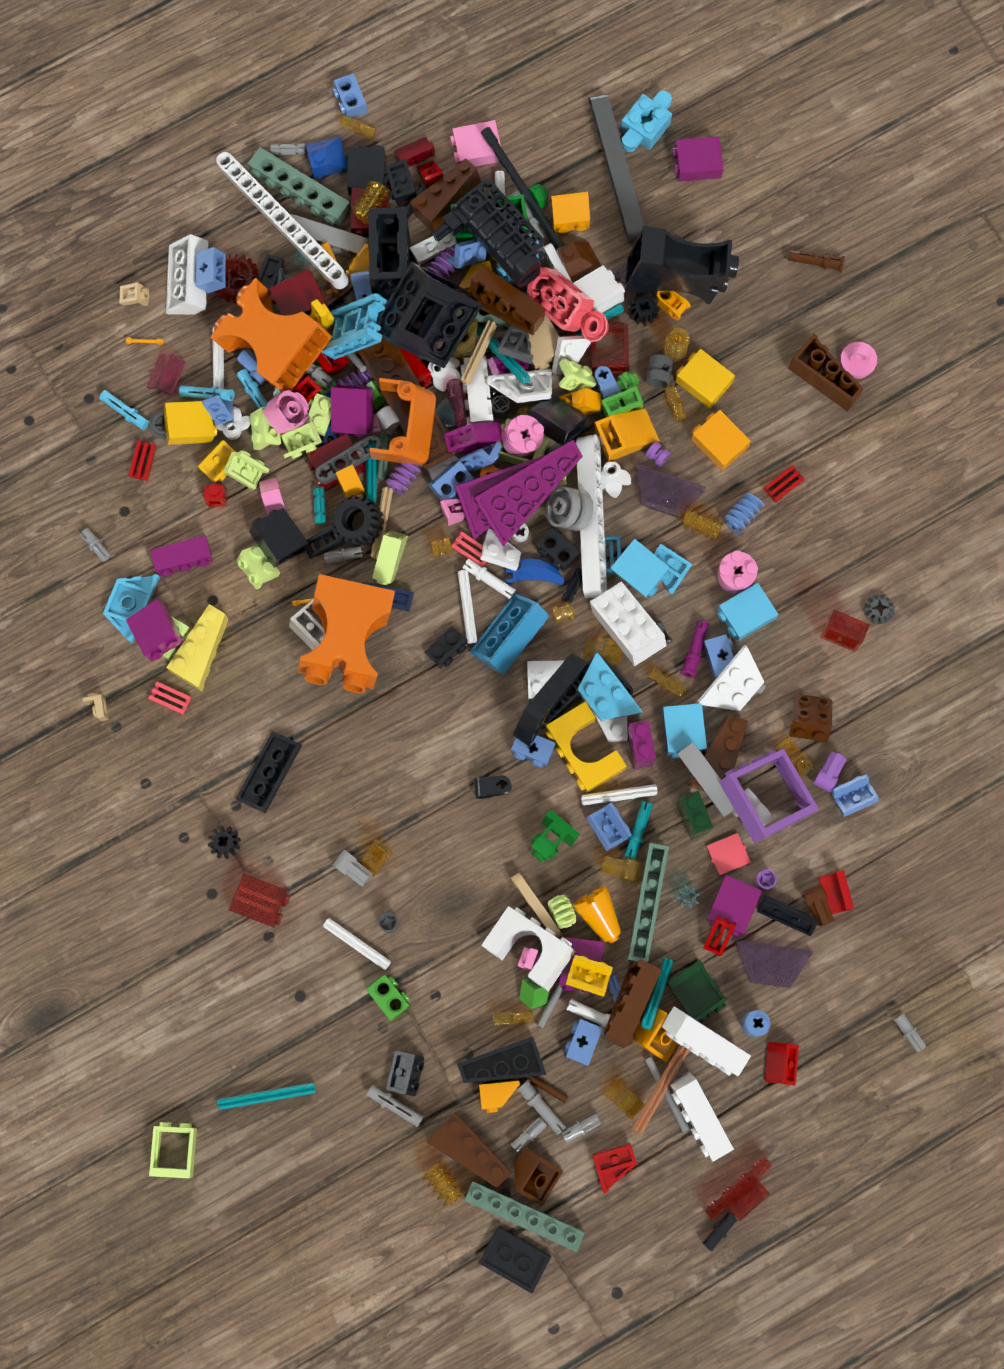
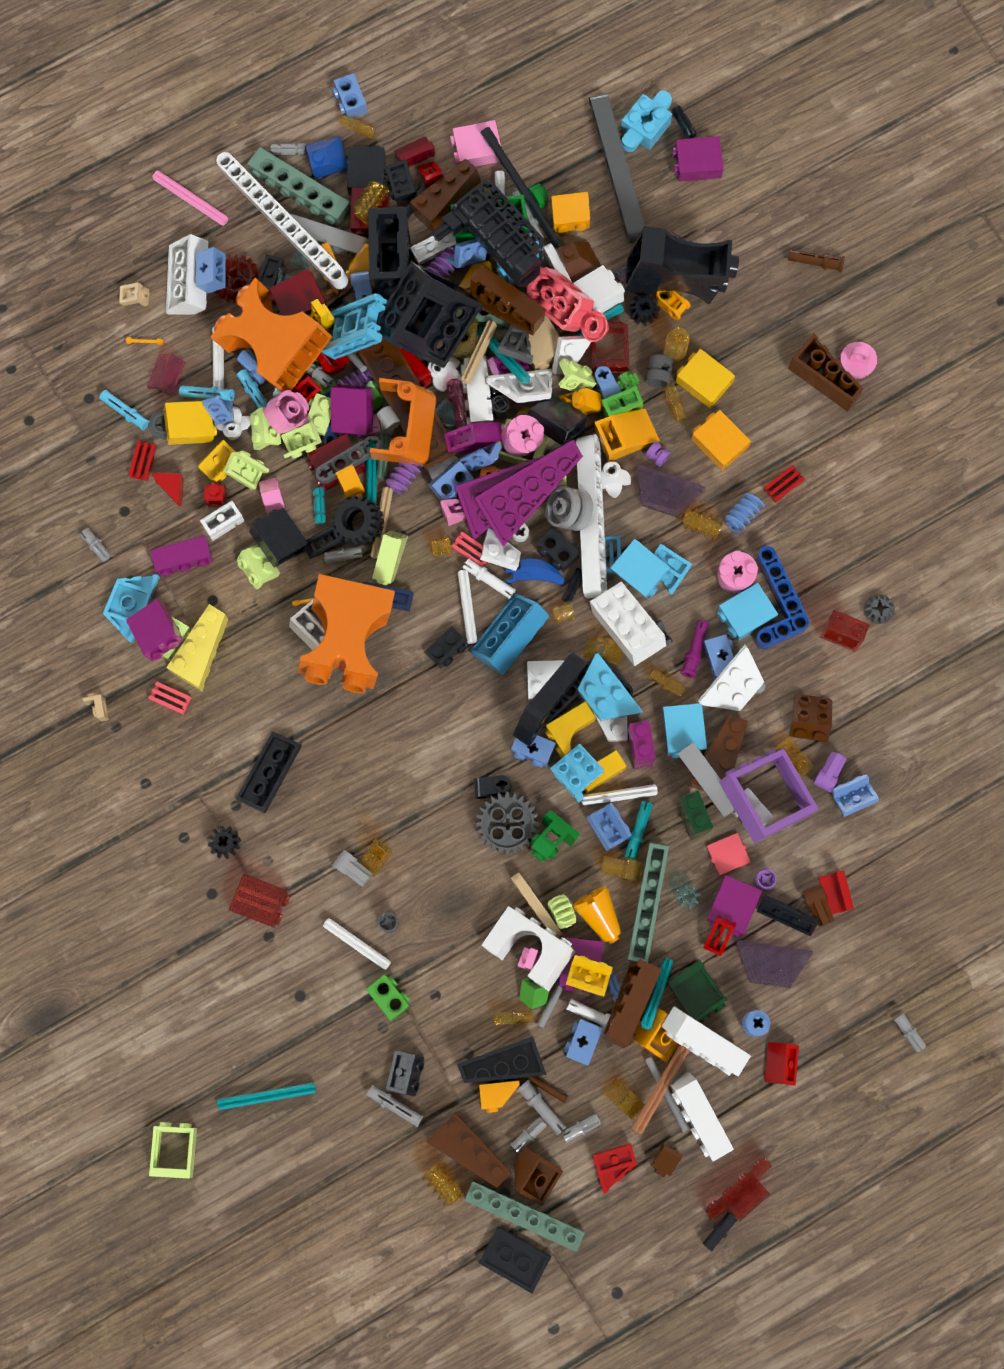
(172, 484): none -> red slope
(190, 198): none -> bright pink axle
(222, 520): none -> white brick
(506, 839): none -> dark grey gear
(577, 771): none -> medium azure bracket
(666, 1161): none -> reddish brown slope
(684, 122): none -> black axle
(781, 599): none -> blue beam

